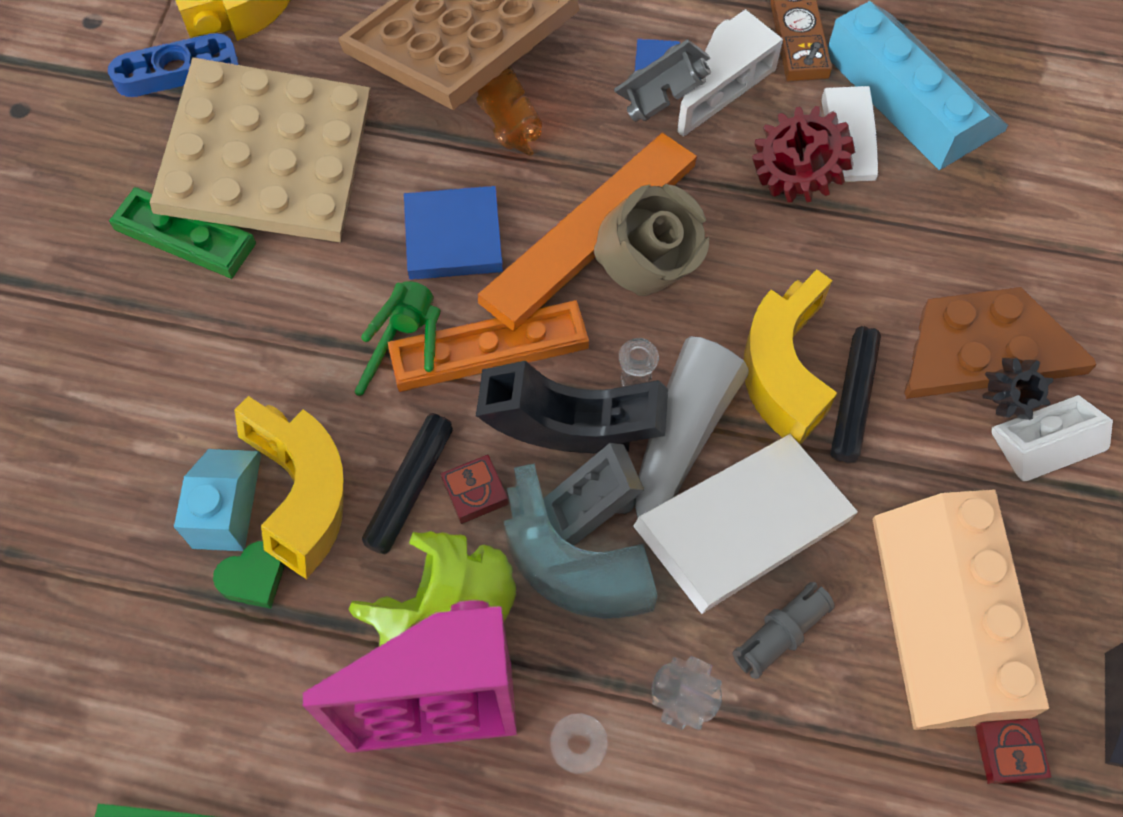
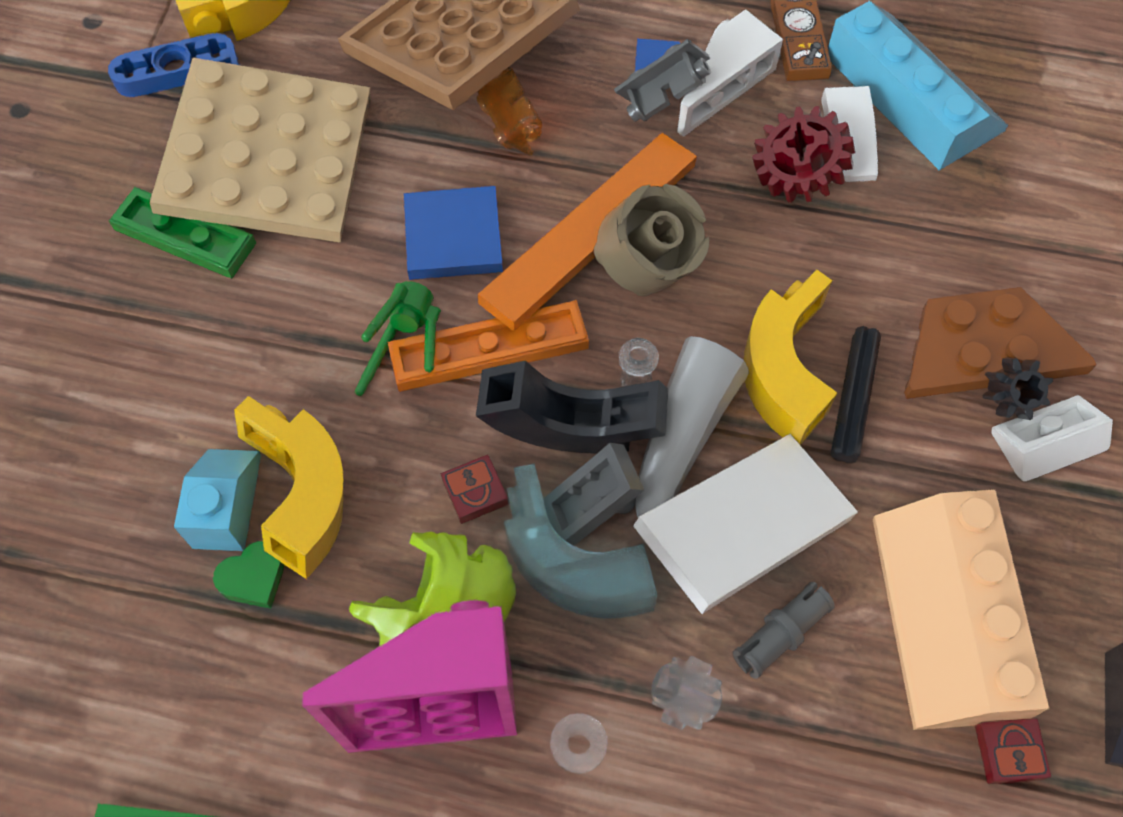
(407, 484): black axle -> none

